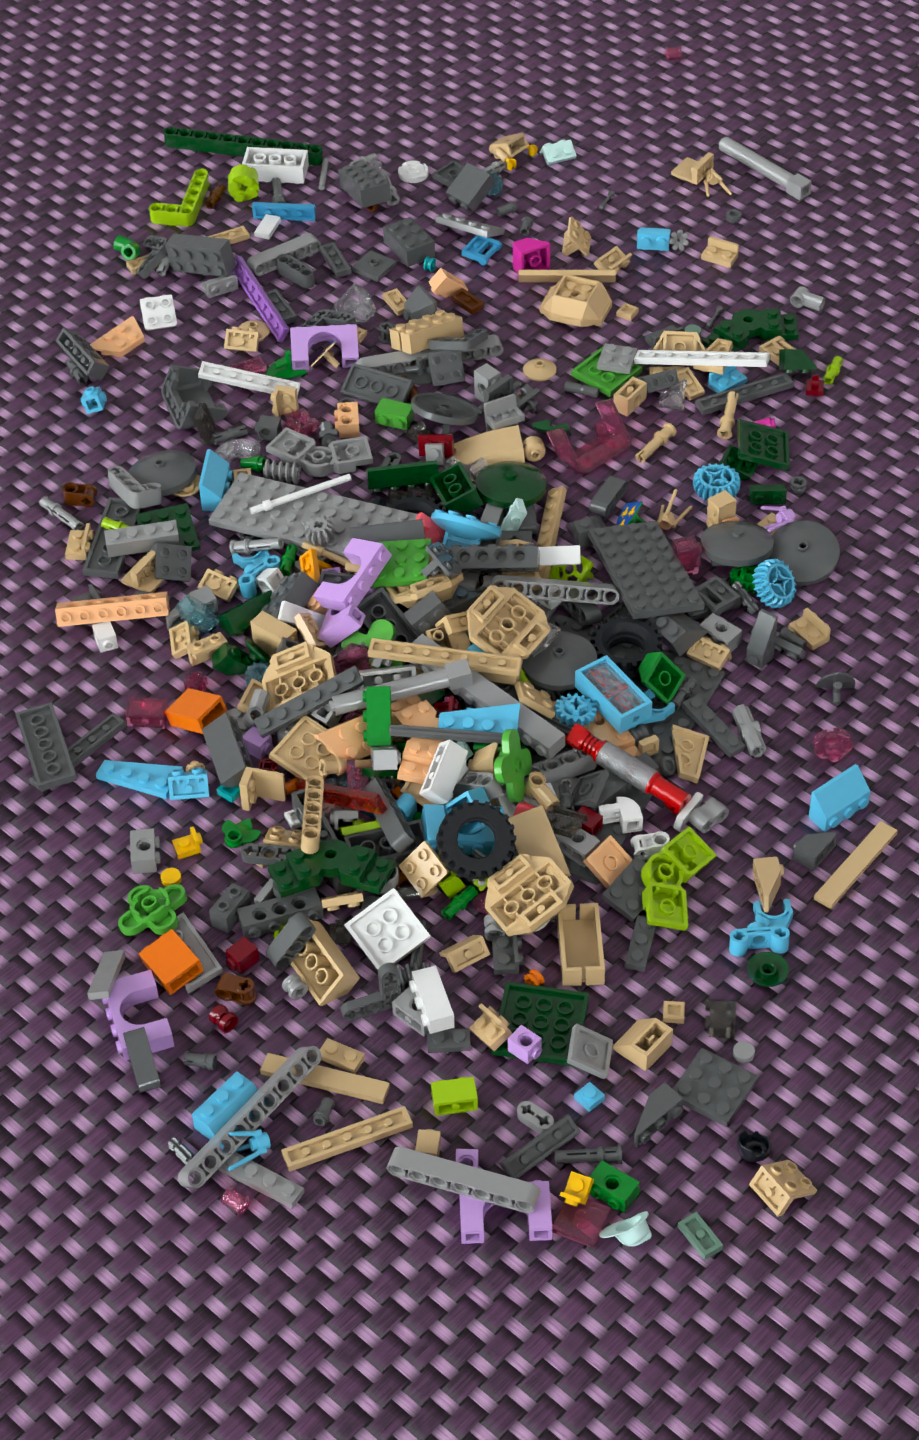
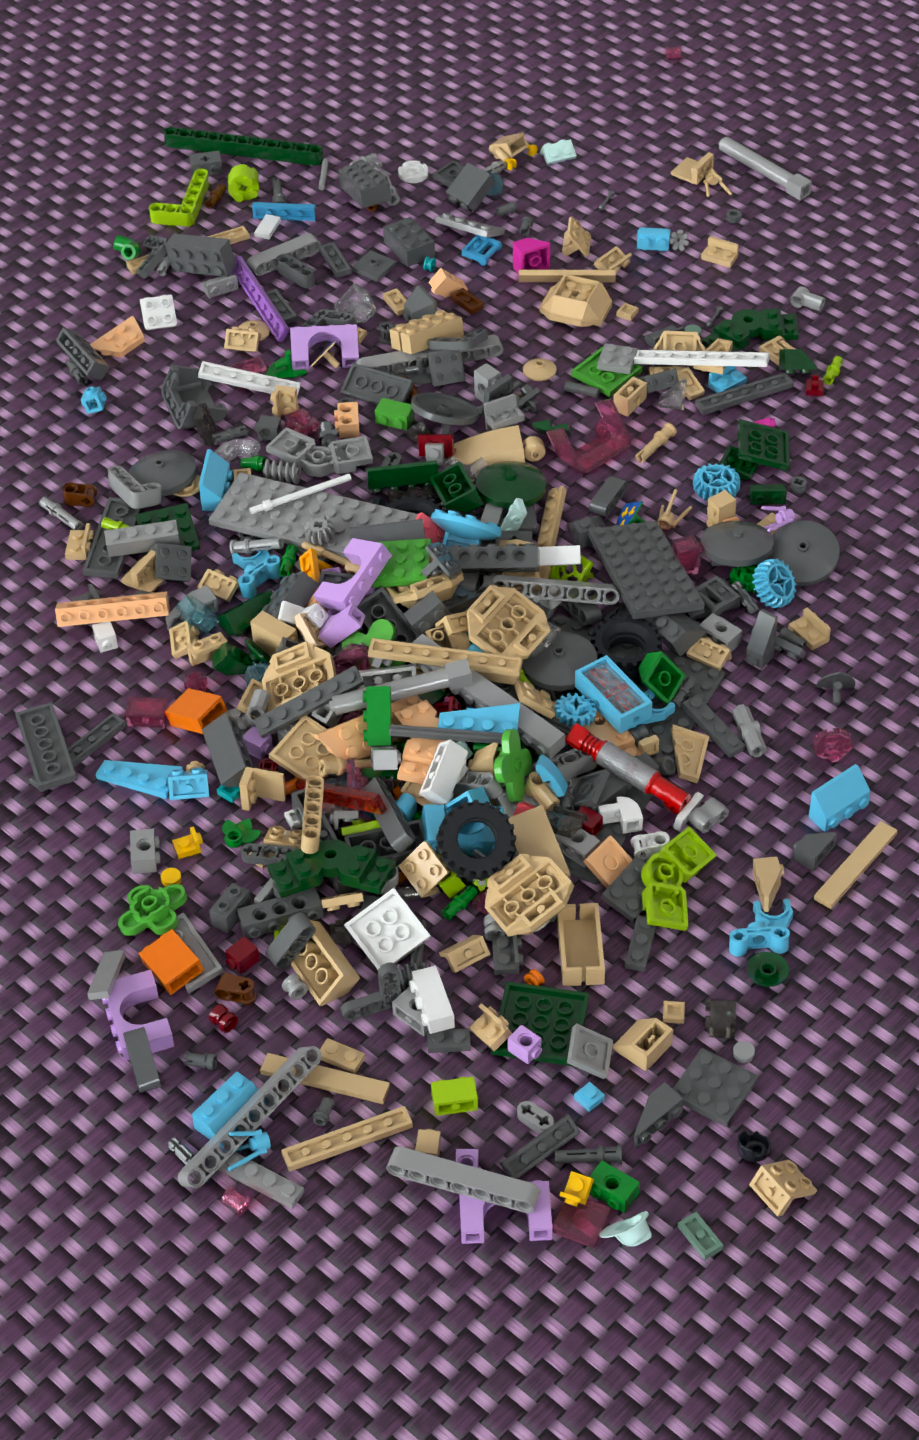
(209, 160): none -> dark grey brick
(269, 579): white brick -> none
(285, 164): white brick -> none
(316, 614): none -> white bracket
(549, 772): none -> medium azure slope
(727, 420): tan pin -> none

